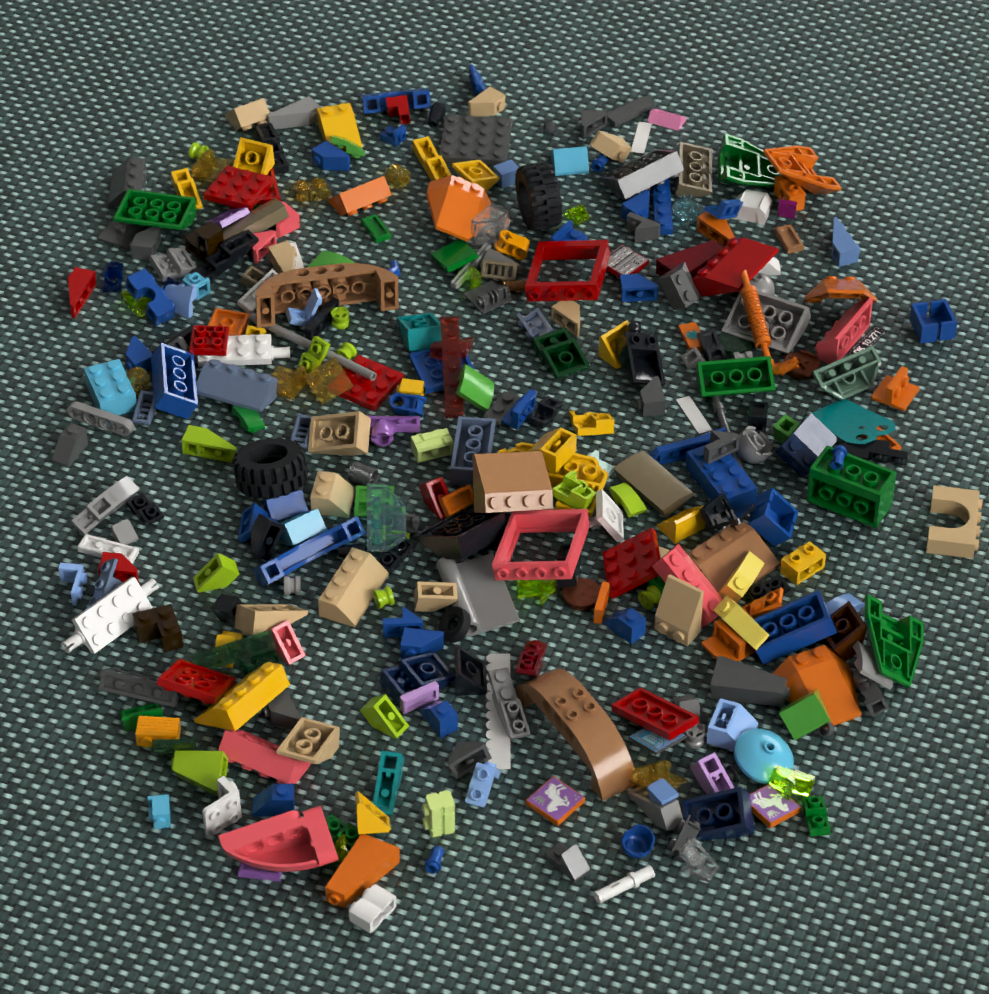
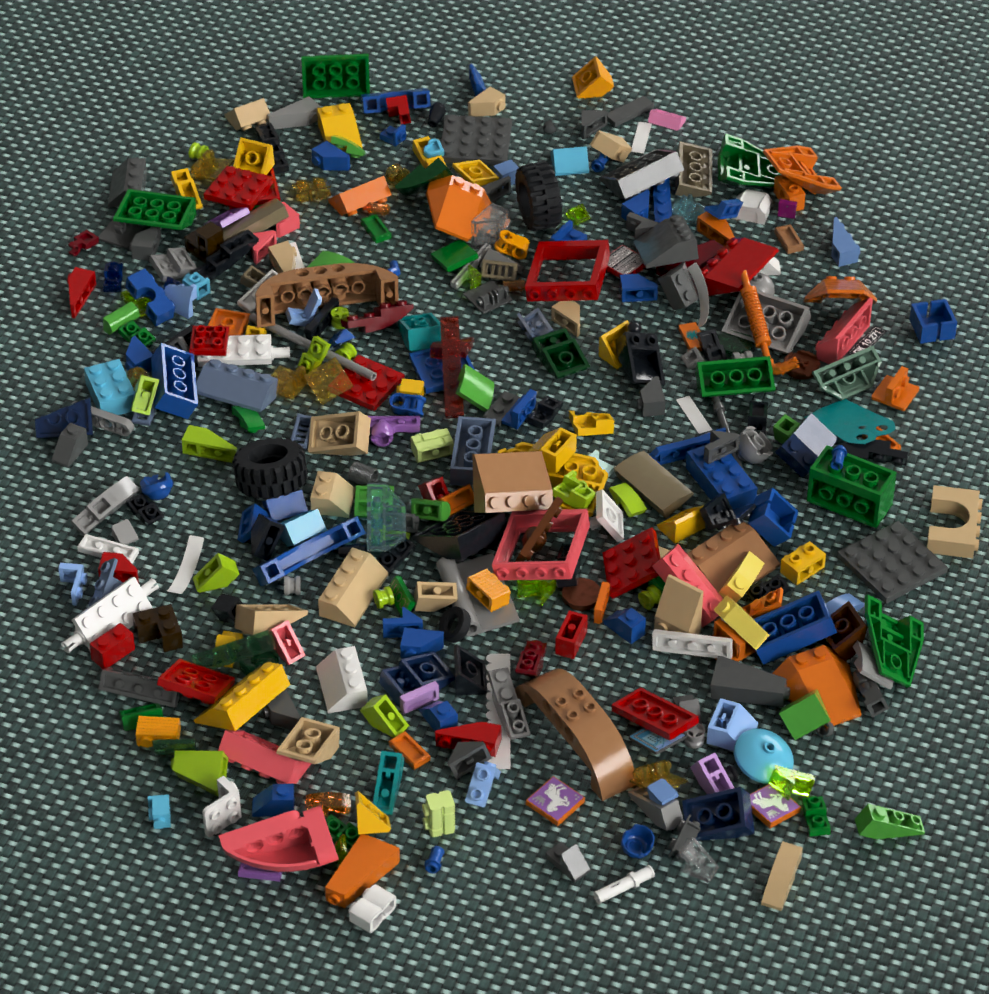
(56, 421): none -> dark blue wing
(83, 240): none -> dark red plate
(112, 646): none -> red brick
(120, 317): none -> bright green brick
(131, 329): none -> green slope
(144, 394): none -> lime slope
(155, 488): none -> blue hat
(188, 565): none -> white sticker
(329, 801): none -> clear orange slope
(335, 75): none -> green slope
(340, 337): none -> blue slope
(342, 680): none -> white slope
(377, 208): none -> clear orange pin
(379, 319): none -> dark red slope
(401, 594): none -> green tile
(413, 753): none -> orange tile
(419, 178): none -> dark green slope
(430, 509): none -> bright green brick
(433, 149): none -> medium azure tile
(475, 732): none -> red slope
(488, 590): none -> light orange brick
(494, 189): none -> dark grey slope
(535, 536): none -> reddish brown plate
(571, 634): none -> red brick
(592, 80): none -> light orange slope
(667, 243): none -> dark grey slope
(692, 644): none -> white plate
(702, 291): none -> white sticker
(782, 876): none -> tan slope
(885, 823): none -> bright green slope
(892, 562): none -> dark grey plate

